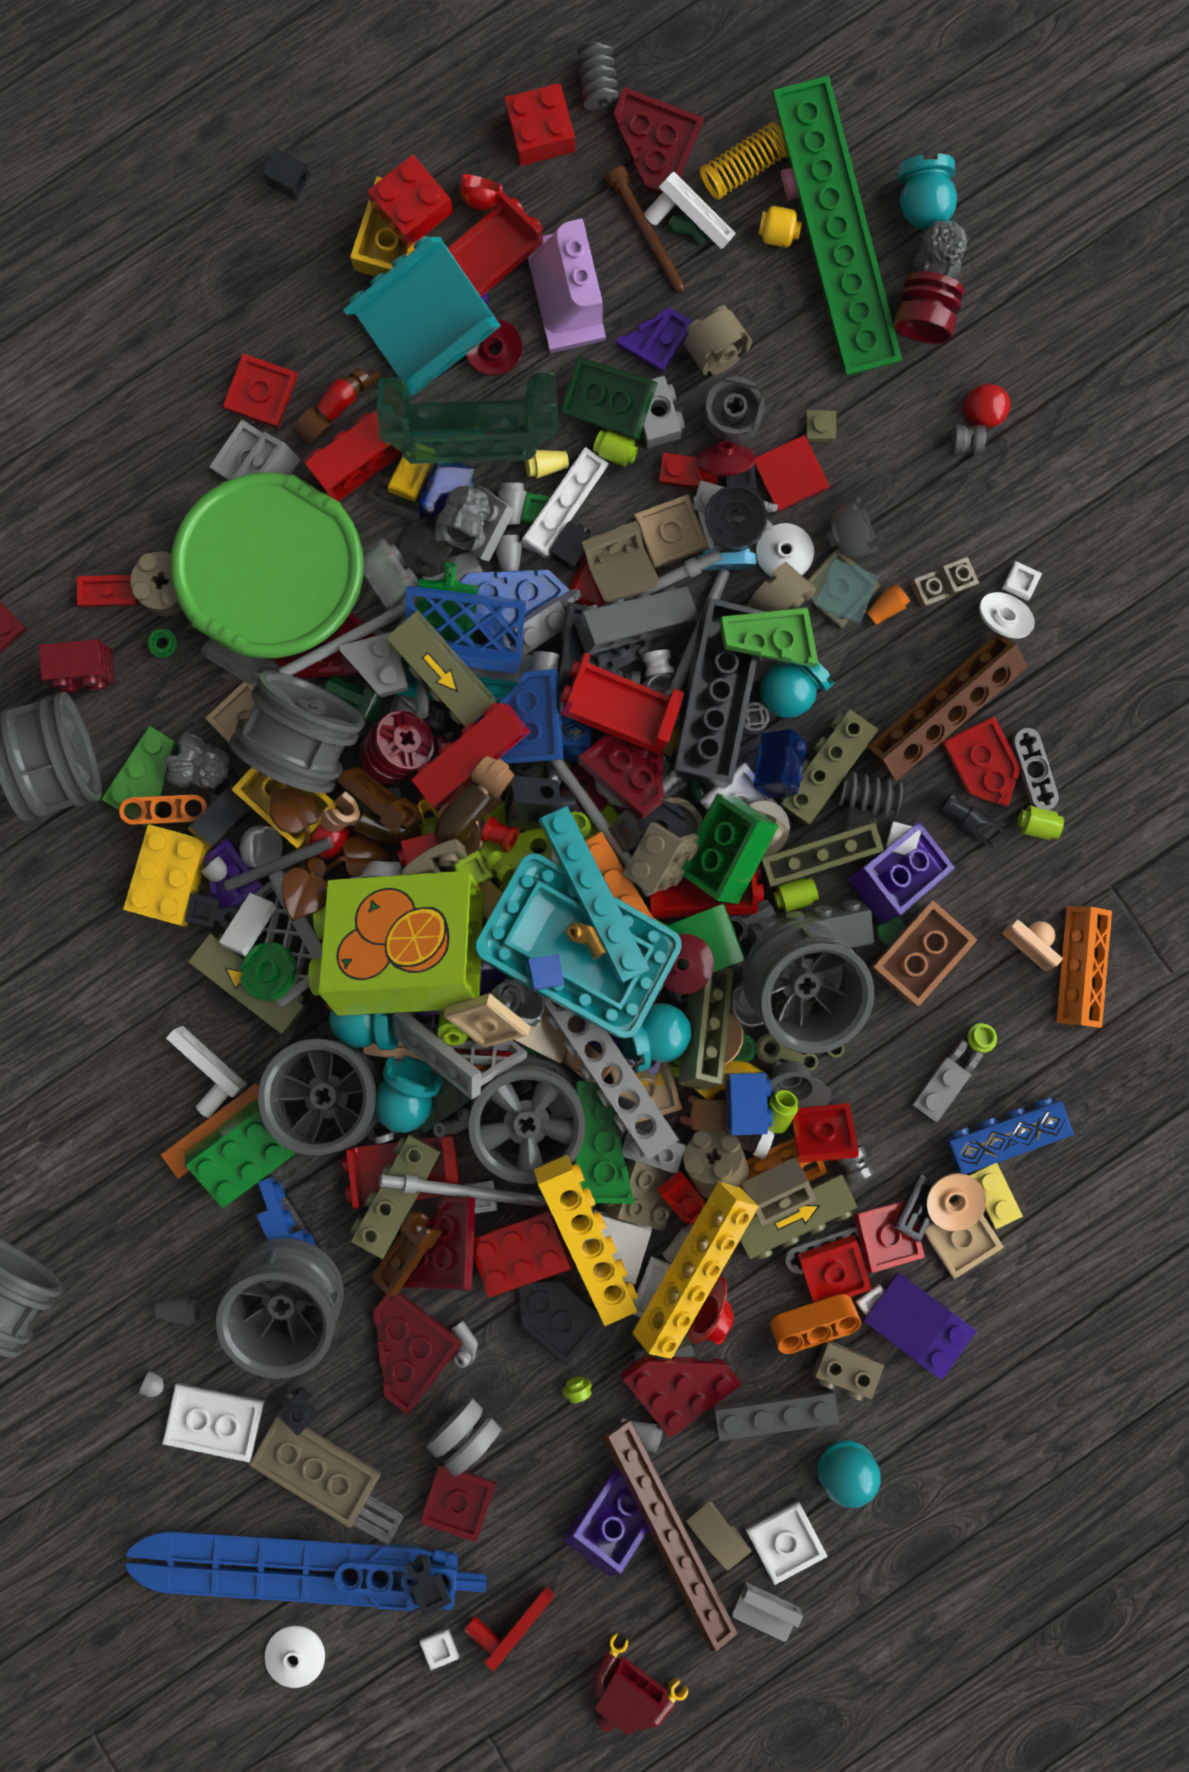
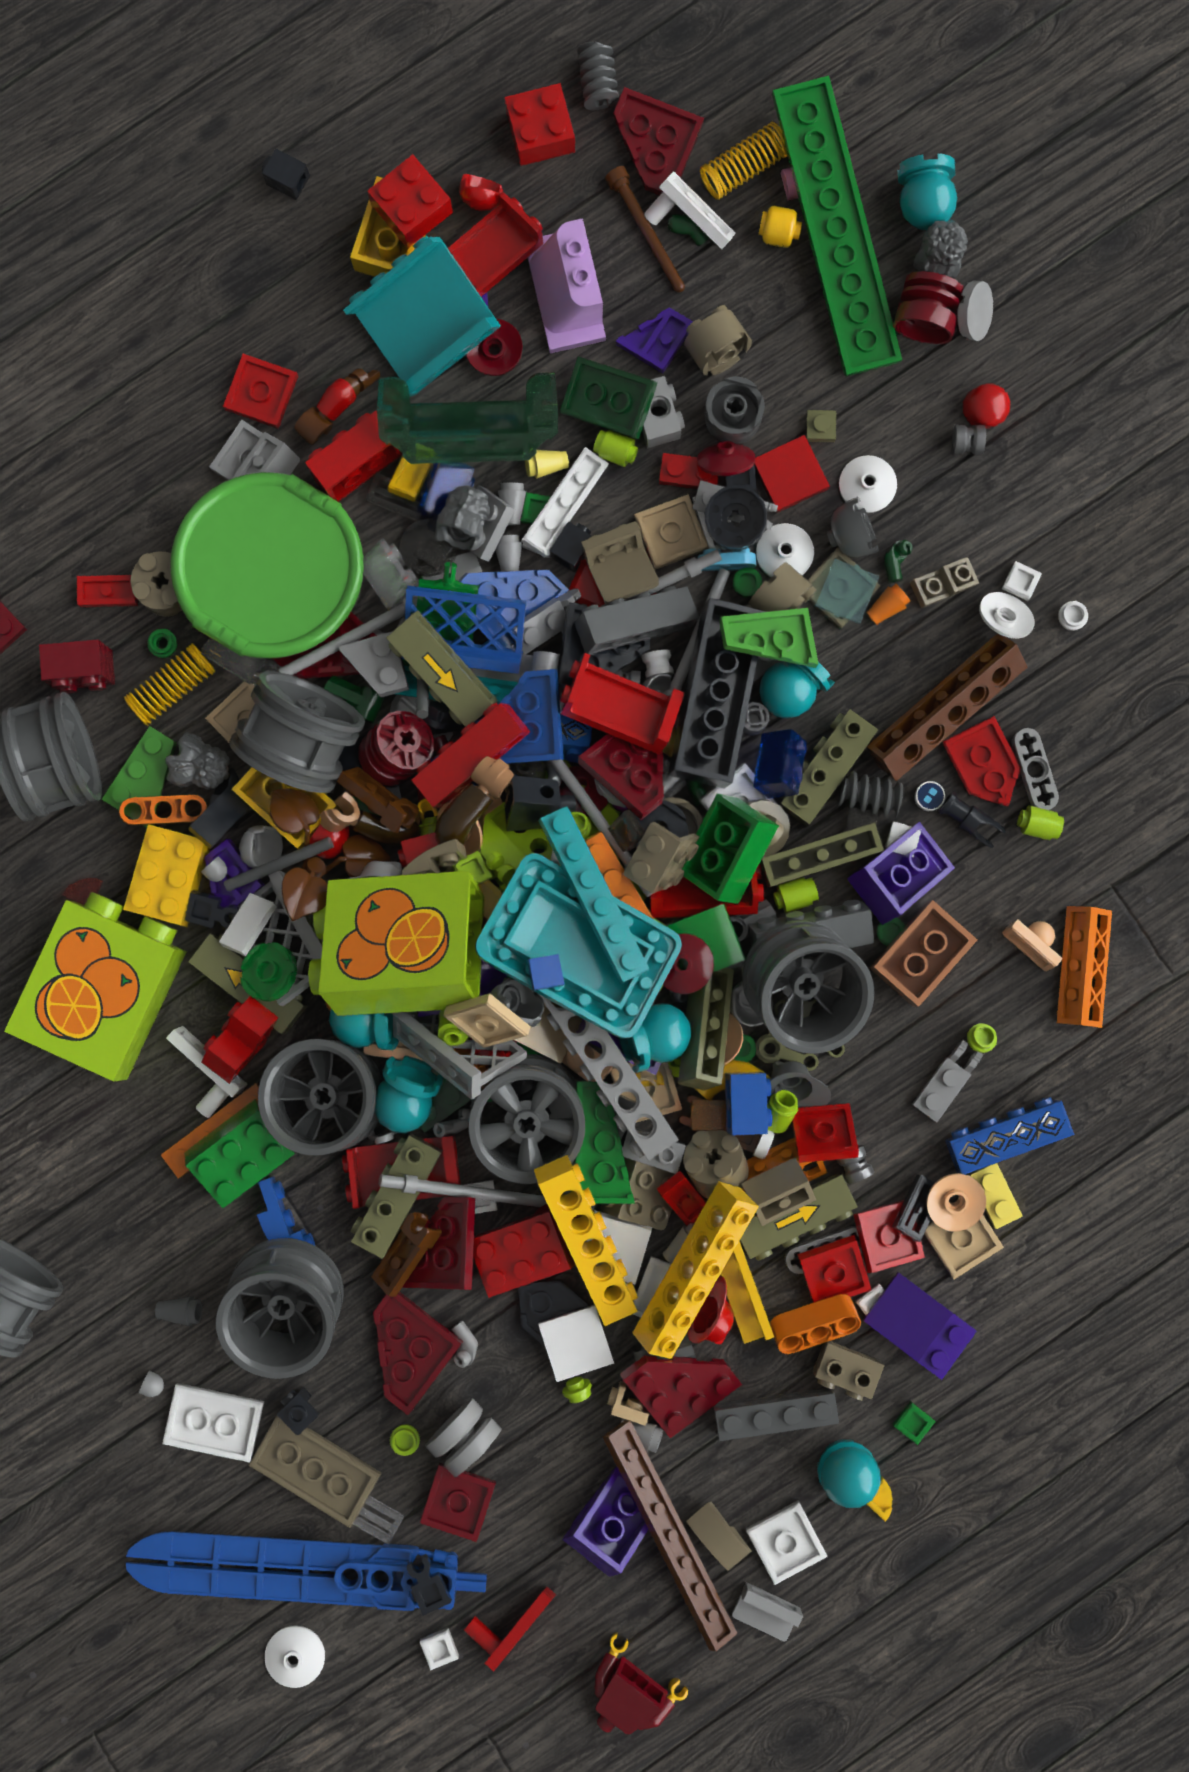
(81, 889): none -> clear red tile
(97, 987): none -> lime brick
(203, 664): none -> yellow piece
(241, 1039): none -> red brick
(404, 1440): none -> lime plate
(499, 834): red bush -> none
(576, 1343): none -> white tile
(586, 936): pearl gold arm -> none
(630, 1409): none -> tan bracket
(745, 1298): none -> yellow fence
(747, 582): none -> green tile
(872, 497): none -> white dish
(882, 1501): none -> yellow tile
(894, 557): none -> dark green arm
(914, 1423): none -> green tile
(929, 796): none -> dark blue tile
(976, 311): none -> light grey tile
(1073, 615): none -> white plate

